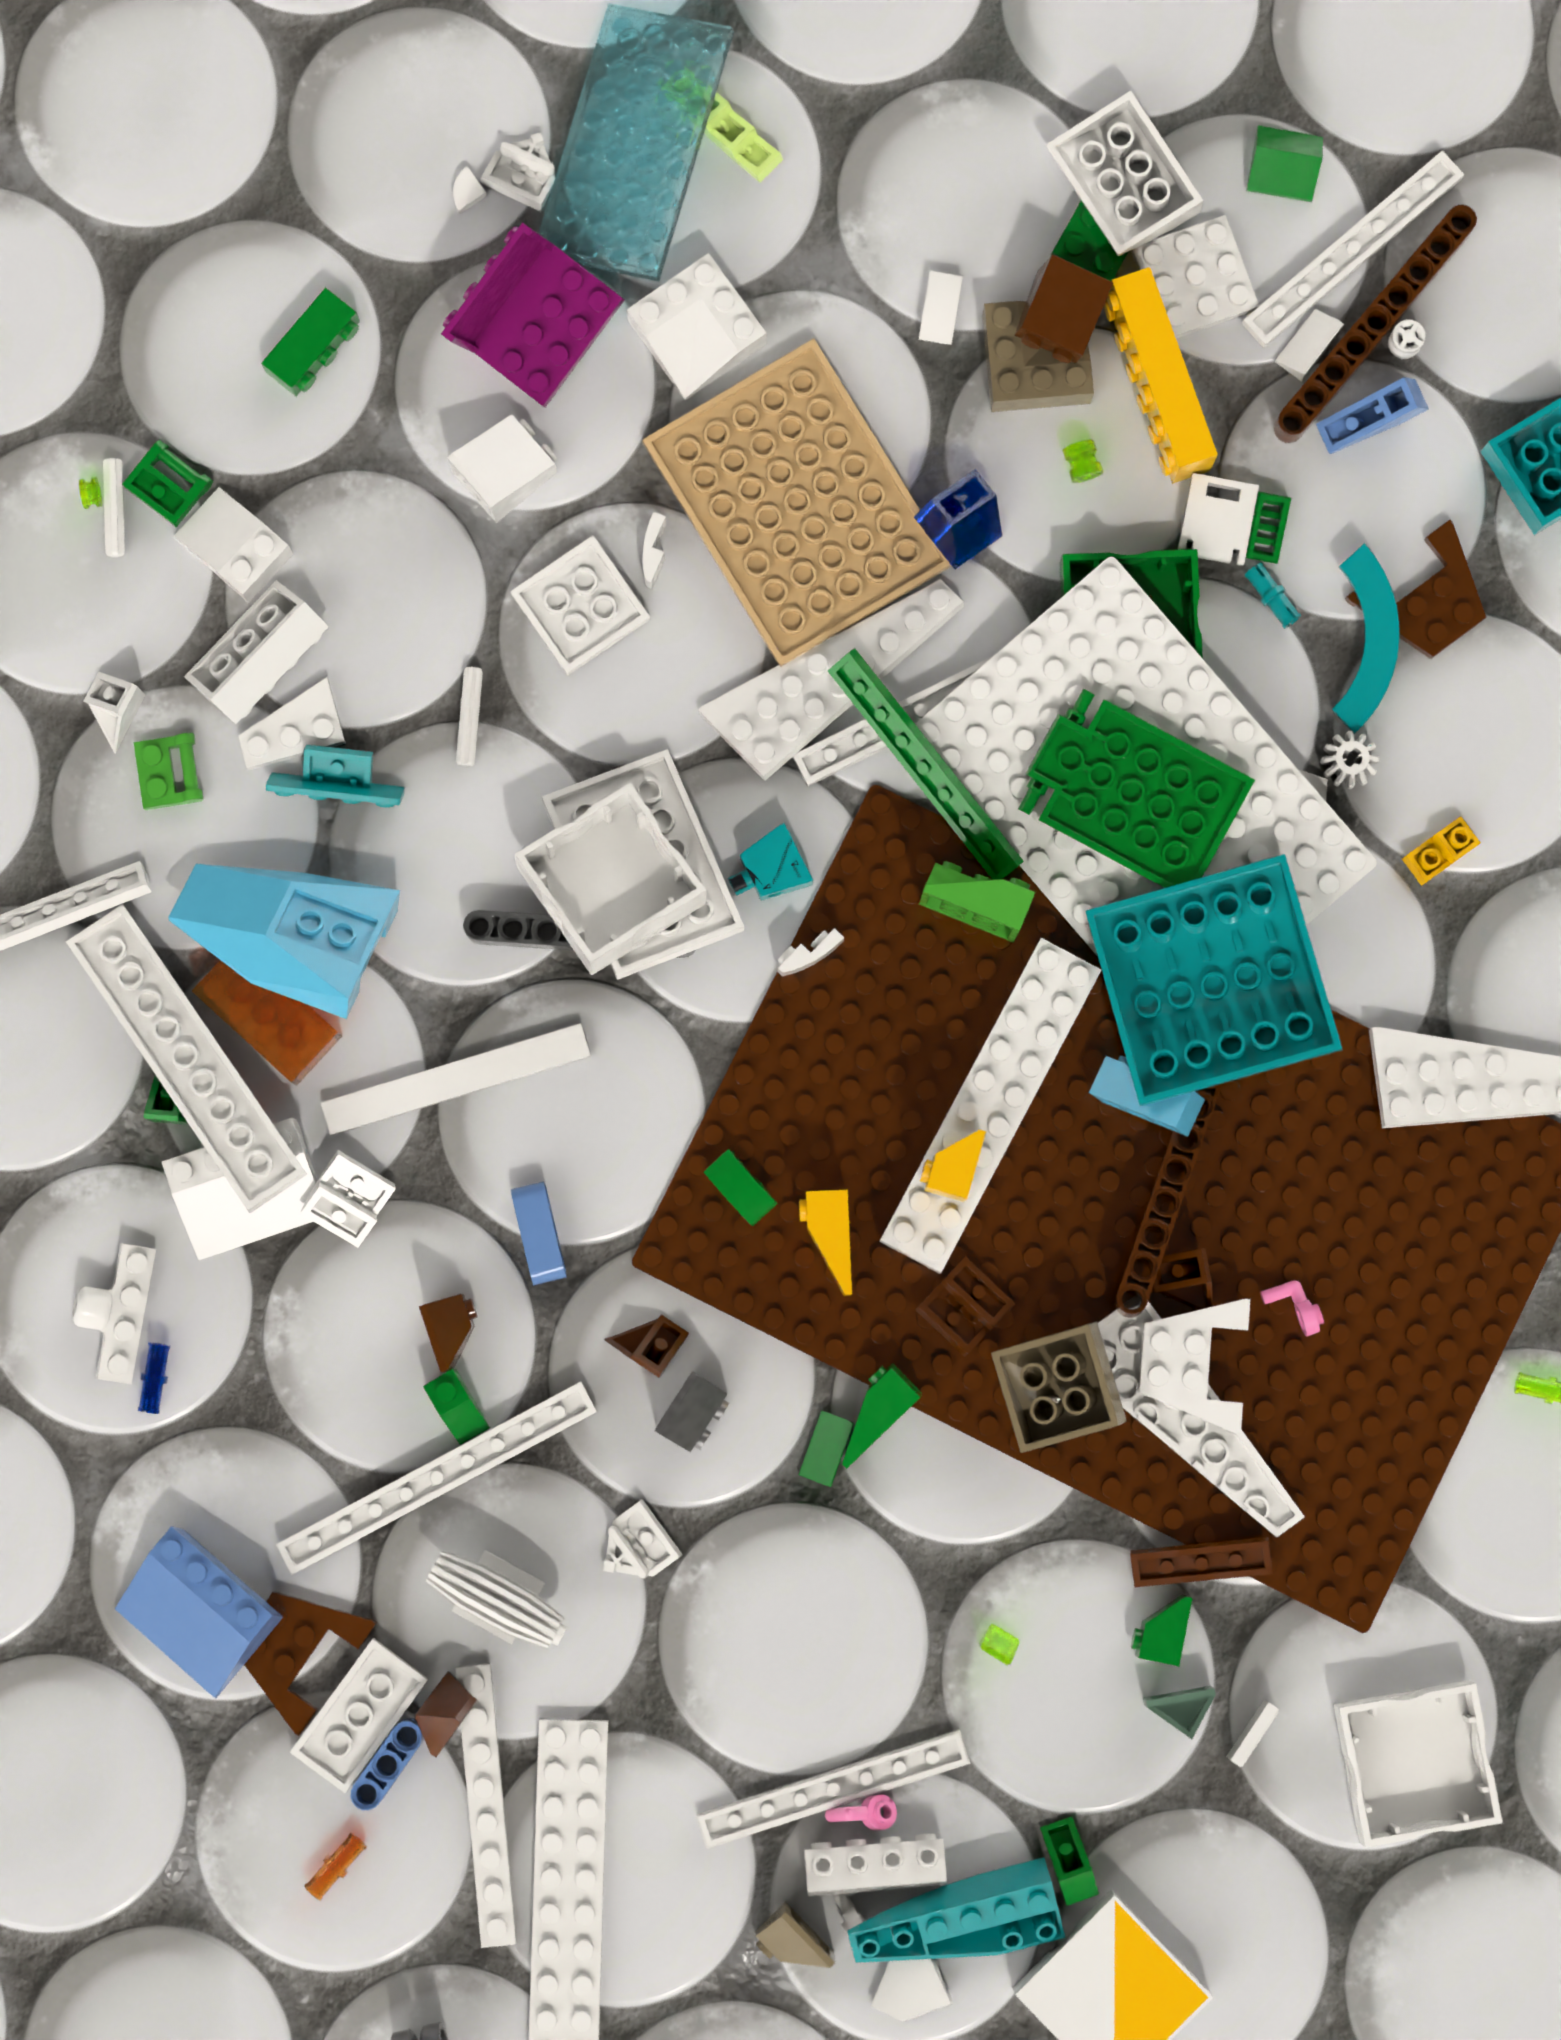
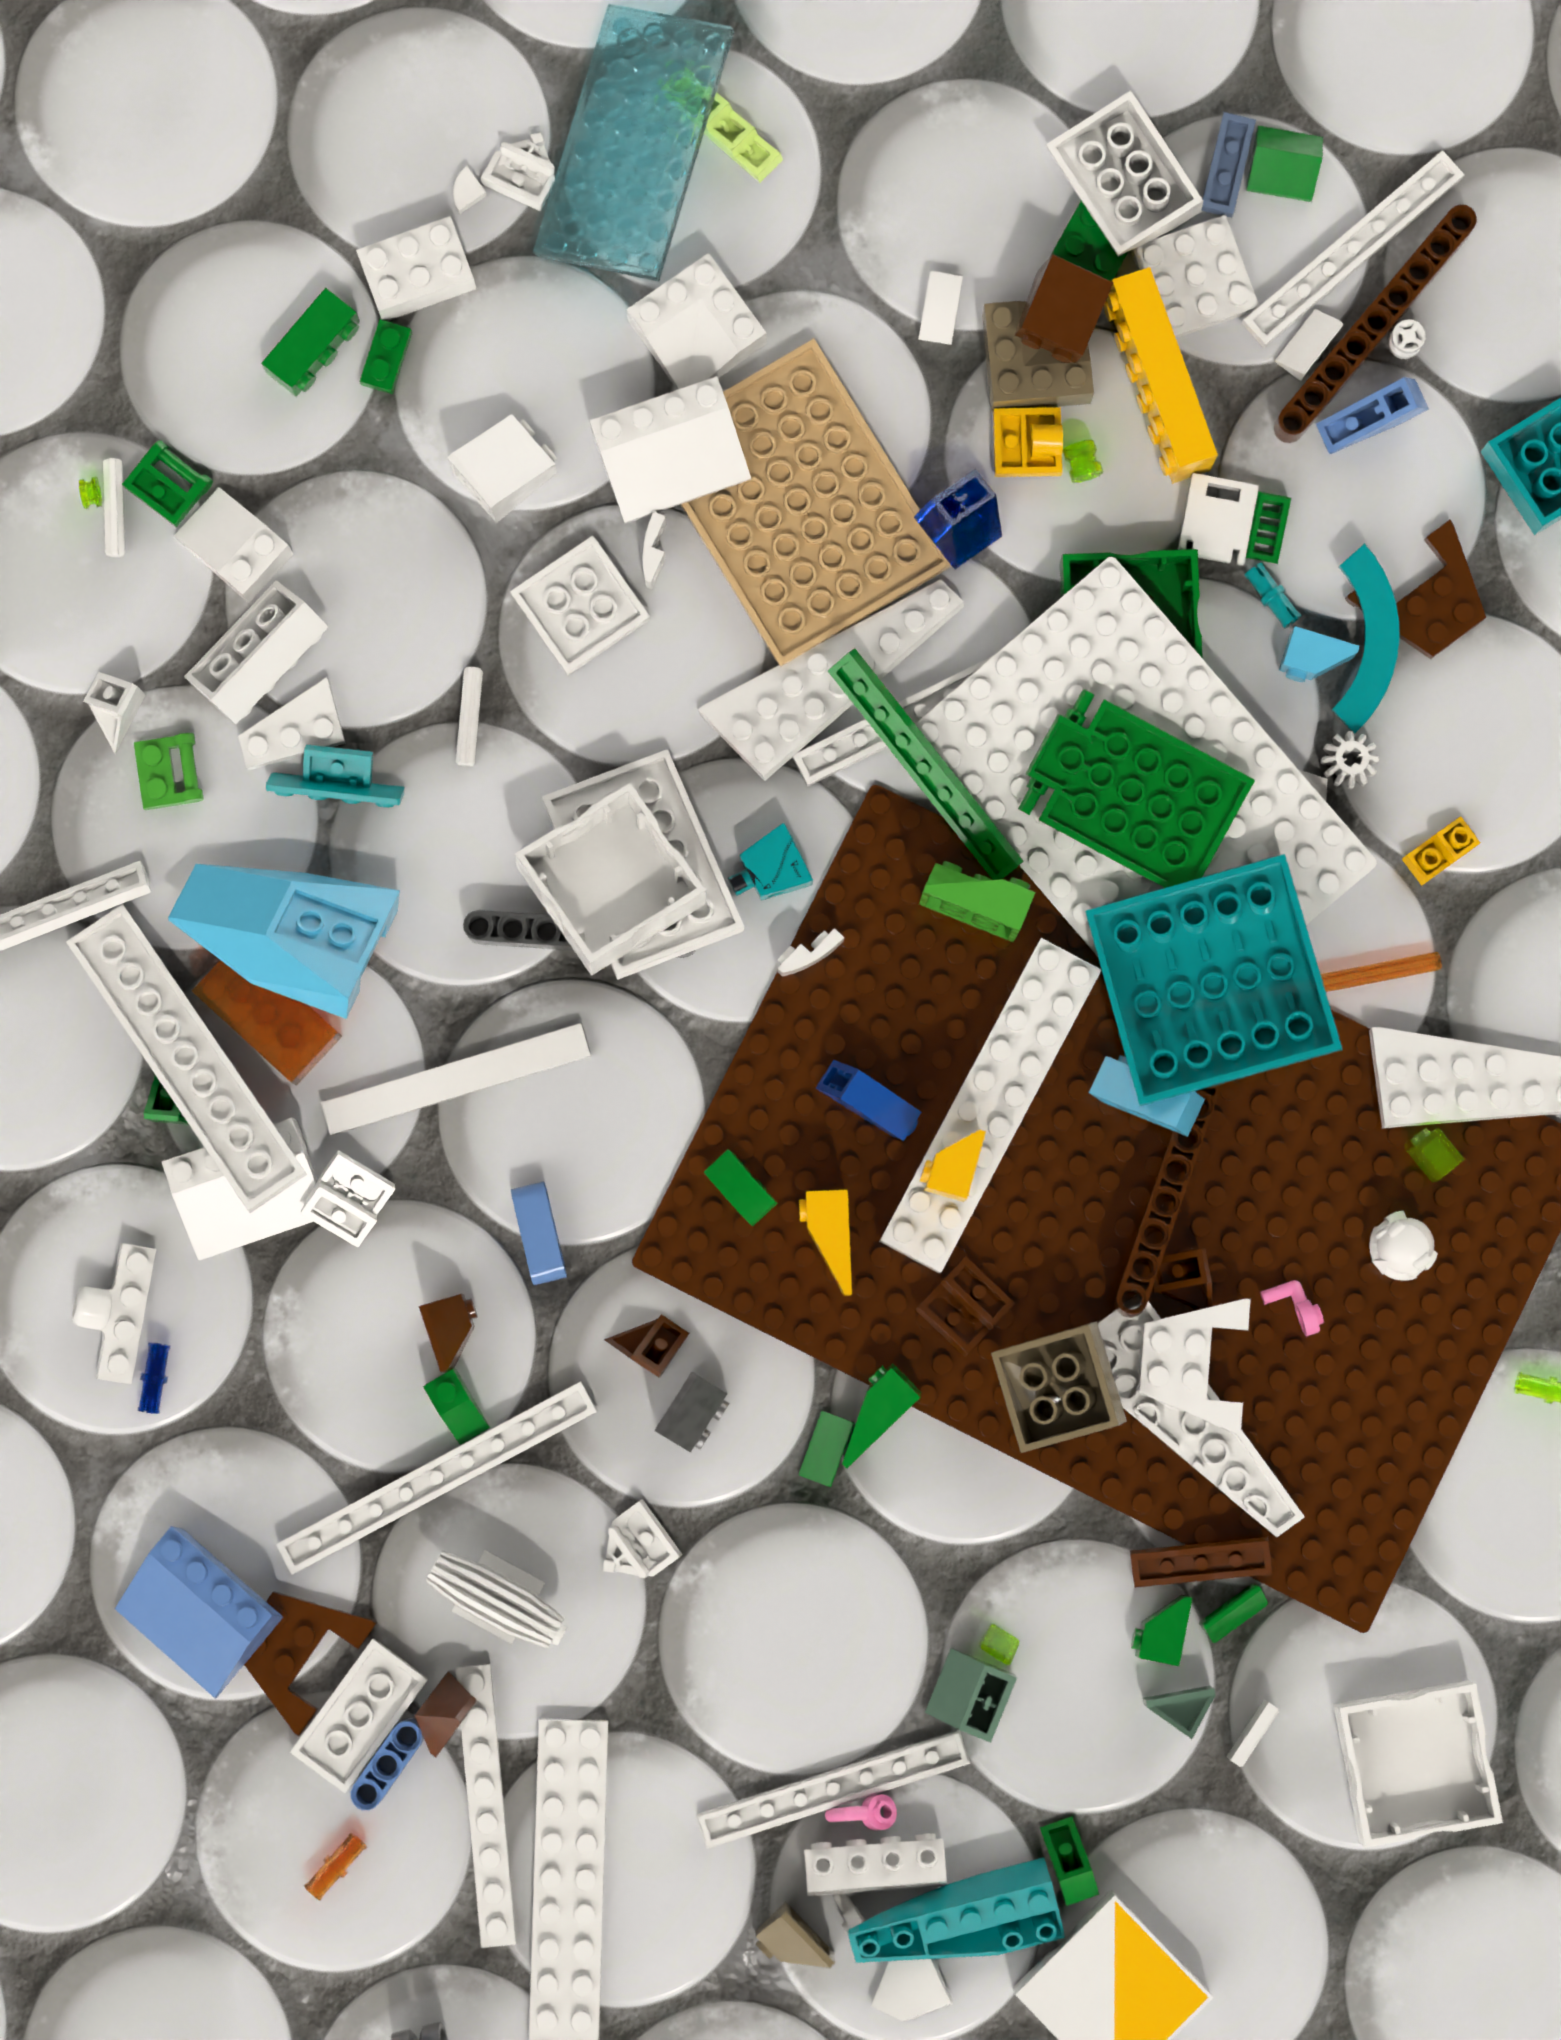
(386, 356): none -> green plate
(416, 269): none -> white brick
(532, 314): magenta bracket -> none
(670, 449): none -> white slope
(869, 1099): none -> blue slope
(971, 1695): none -> sand green slope
(1027, 442): none -> yellow plate
(1228, 164): none -> sand blue plate
(1234, 1612): none -> green slope
(1313, 654): none -> medium azure slope
(1381, 971): none -> clear orange axle
(1402, 1247): none -> white helmet
(1434, 1153): none -> clear neon green brick

